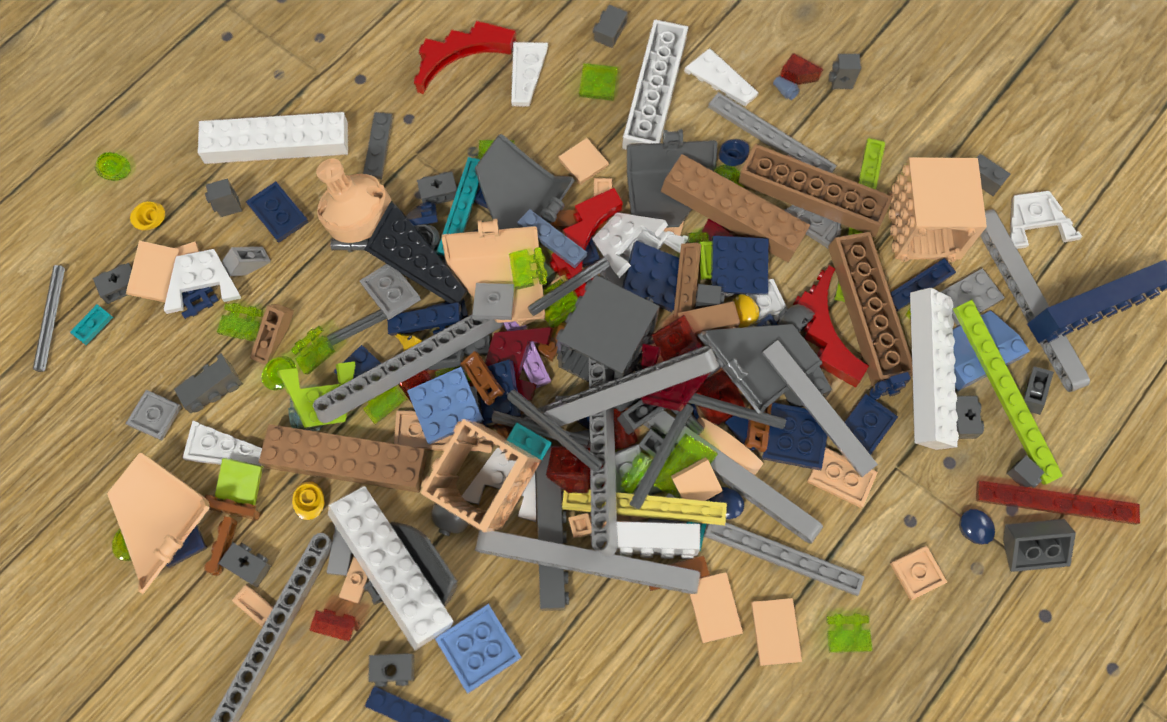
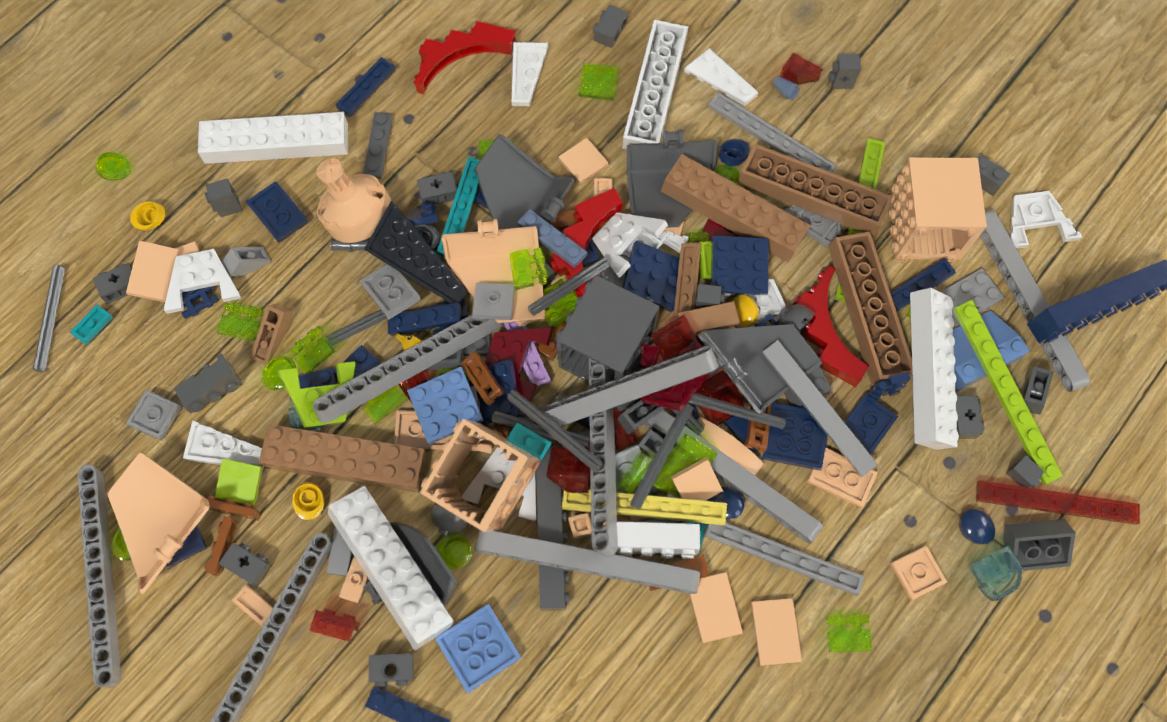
(104, 582): none -> light grey beam
(317, 378): none -> dark blue plate
(365, 87): none -> dark blue plate
(455, 552): none -> clear neon green hat
(998, 574): none -> clear light blue brick

